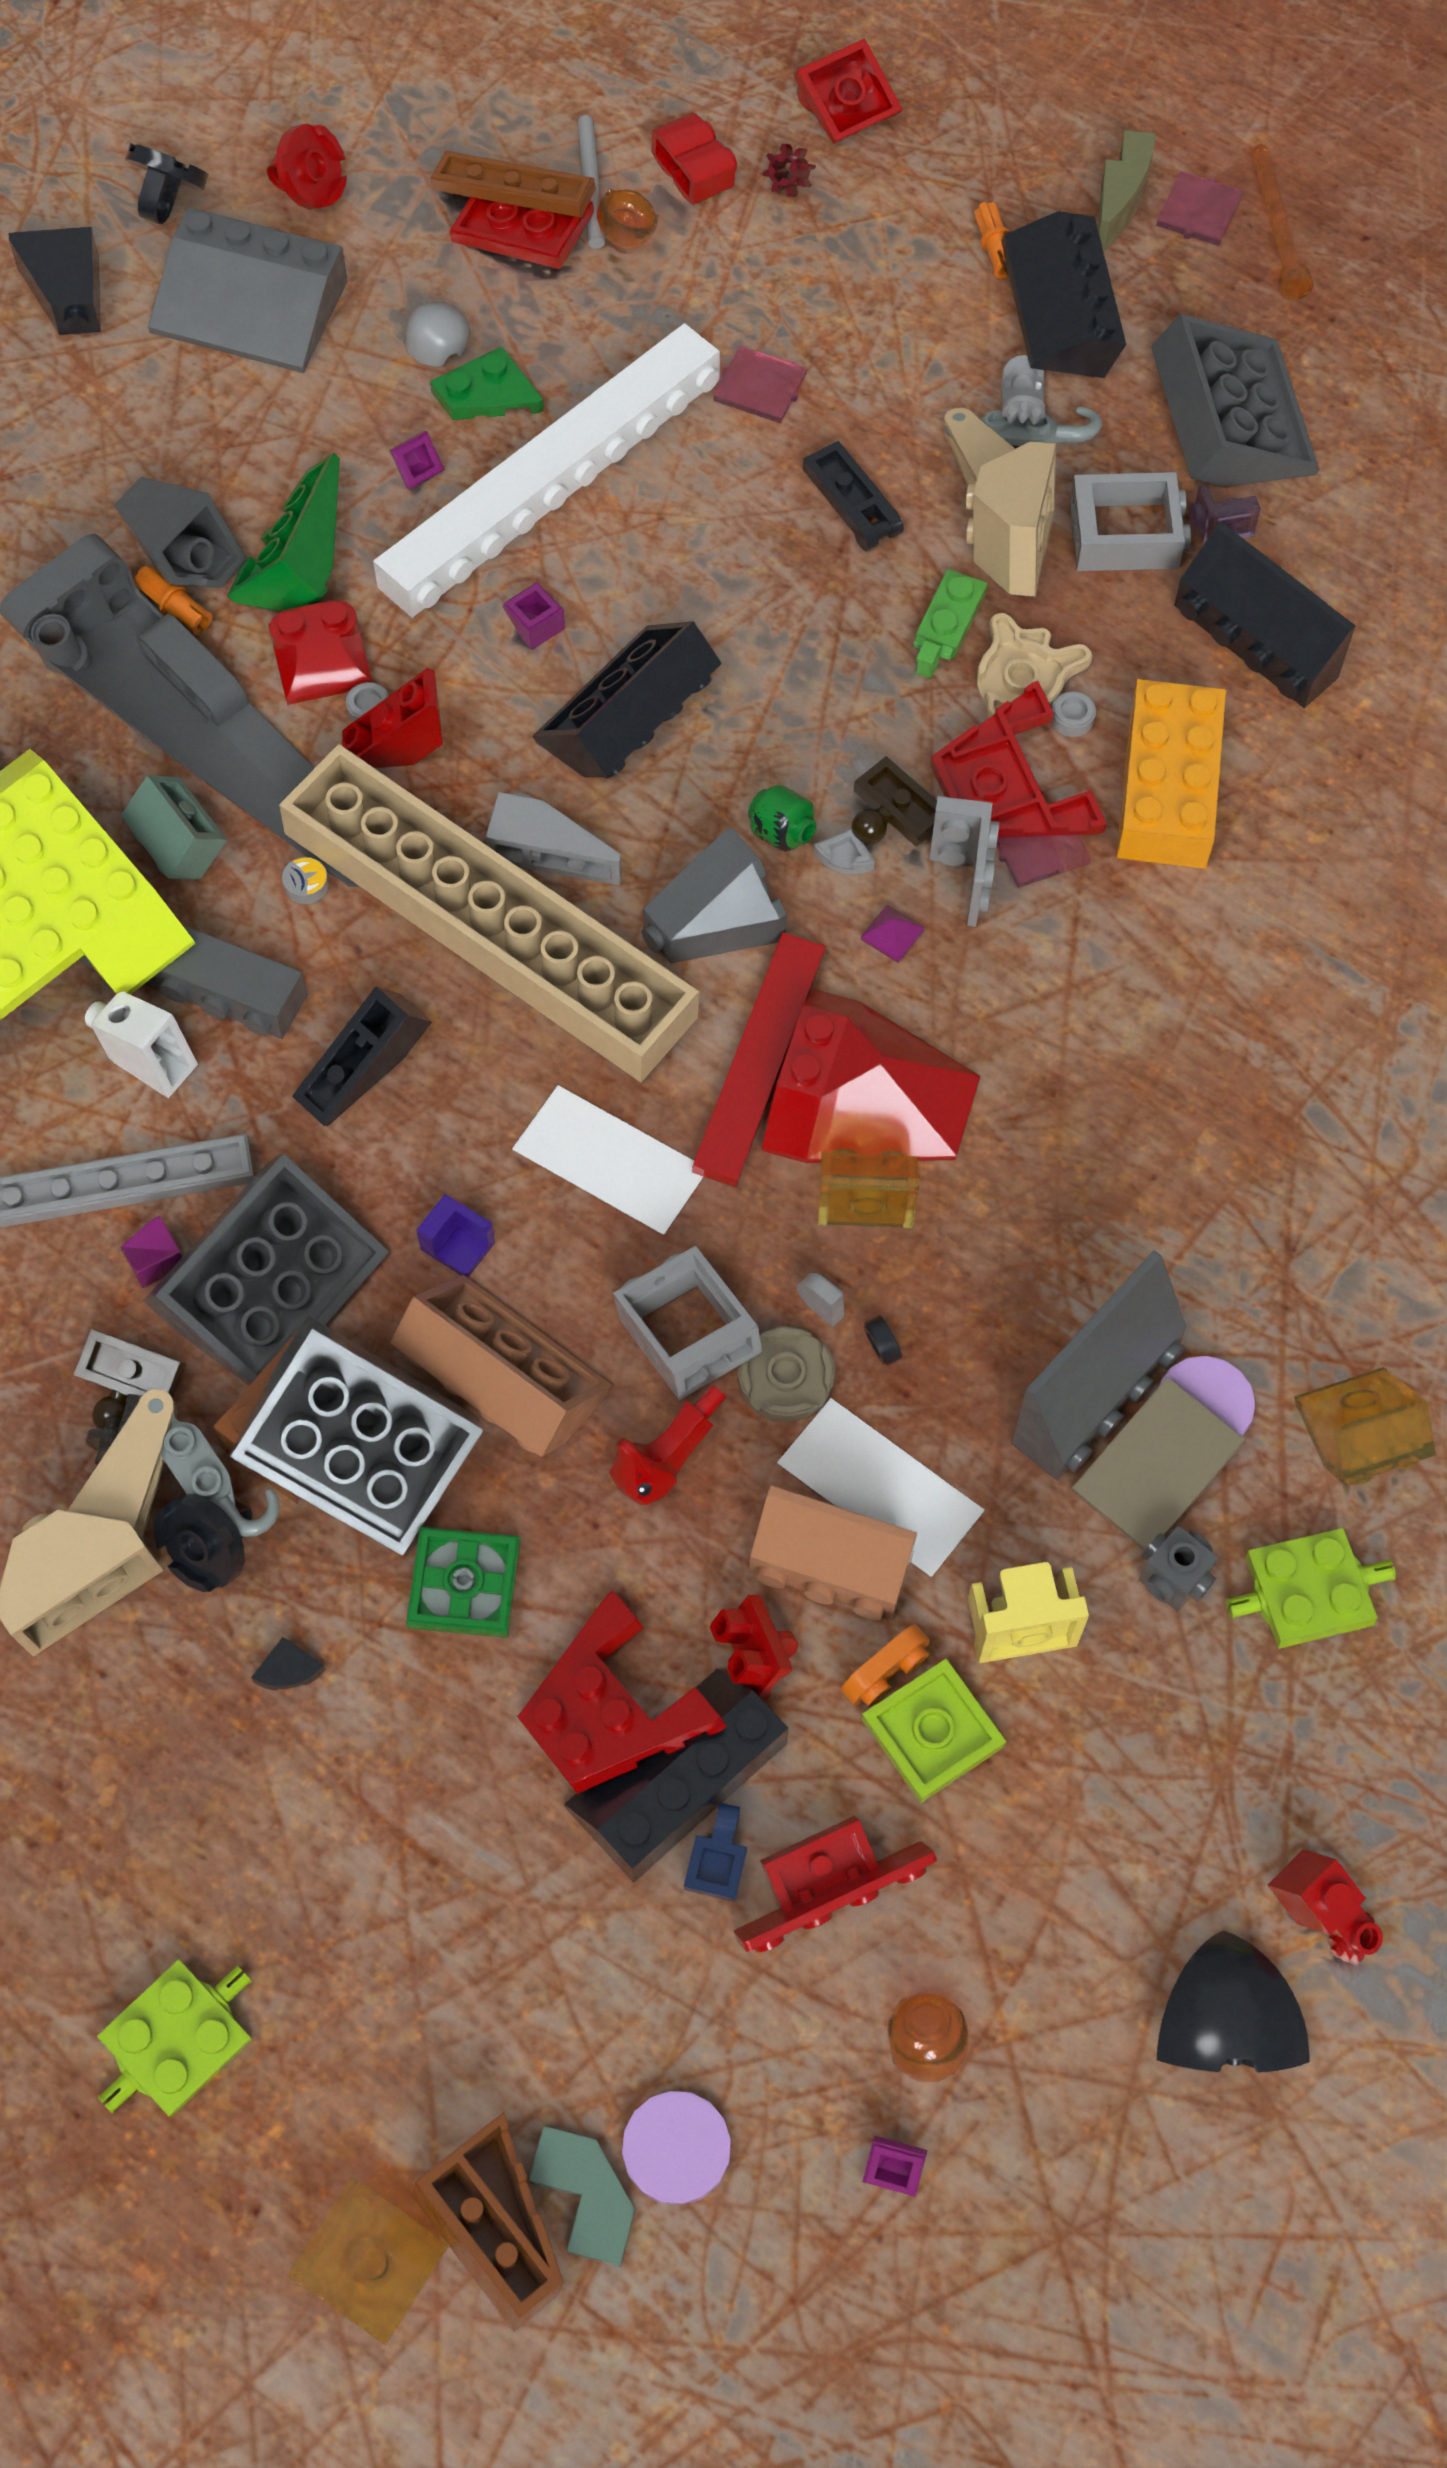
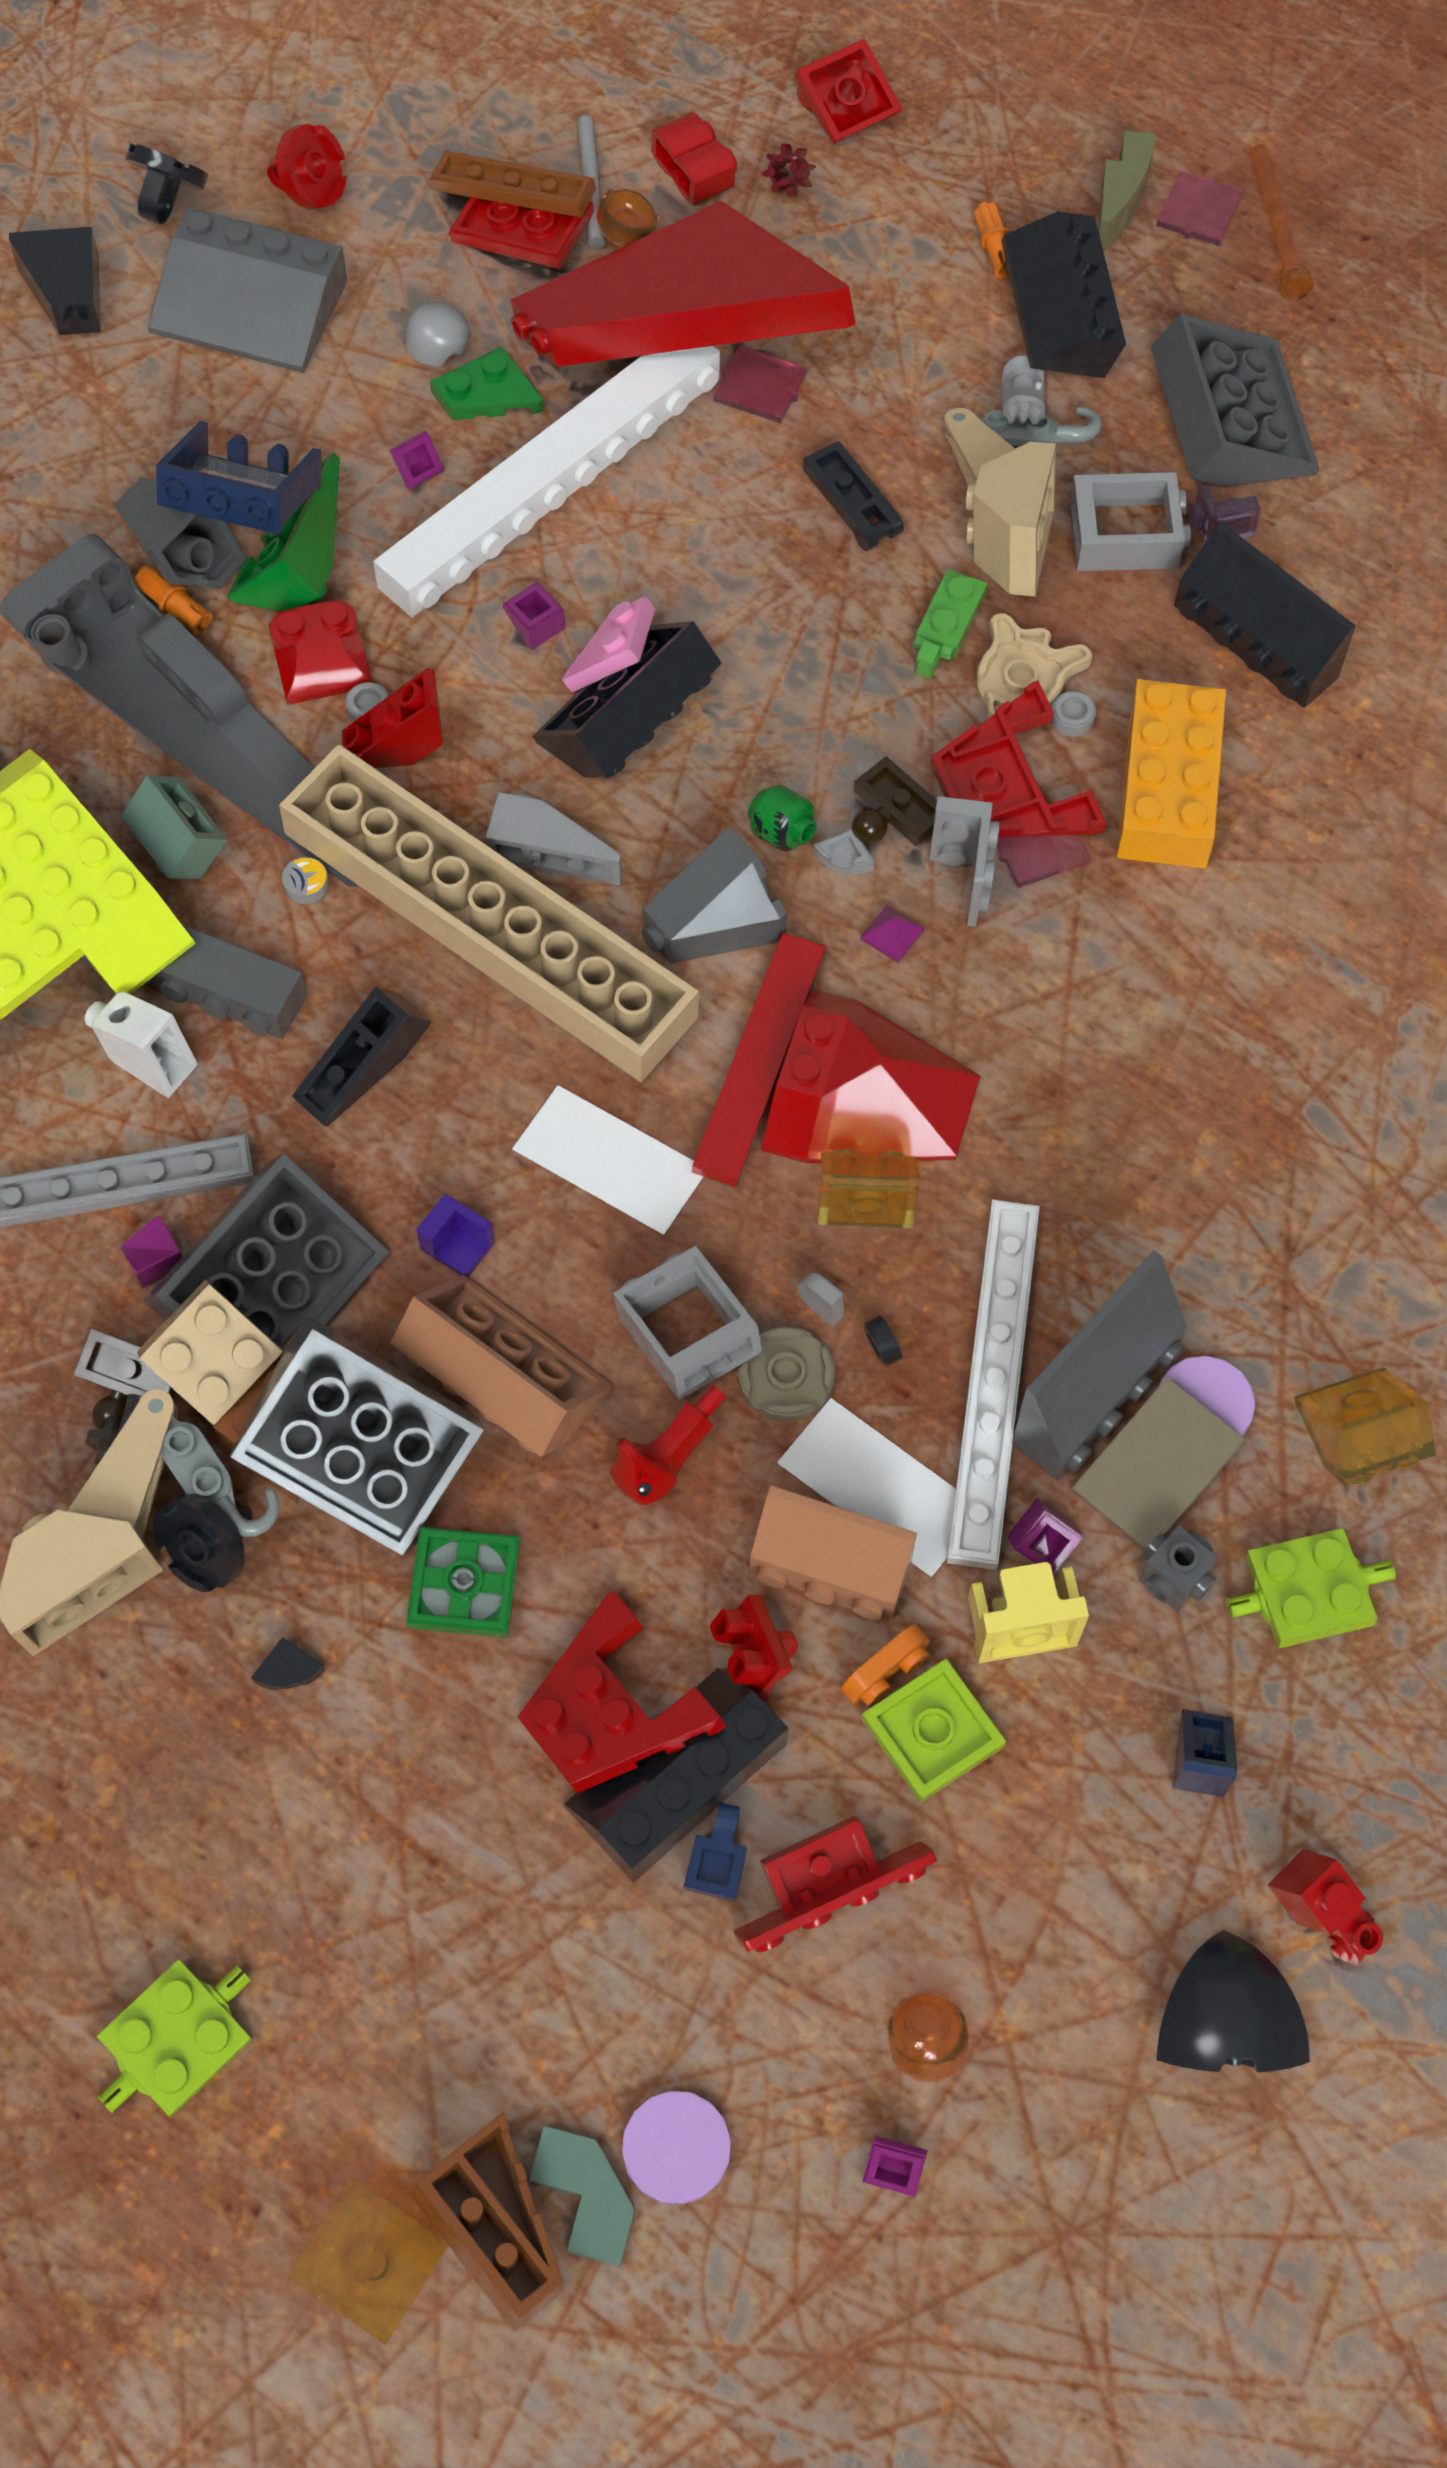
(209, 1352): none -> tan brick
(230, 486): none -> dark blue window
(614, 645): none -> bright pink wing
(682, 289): none -> red slope
(993, 1386): none -> white tile
(1044, 1535): none -> magenta slope
(1205, 1754): none -> dark blue slope

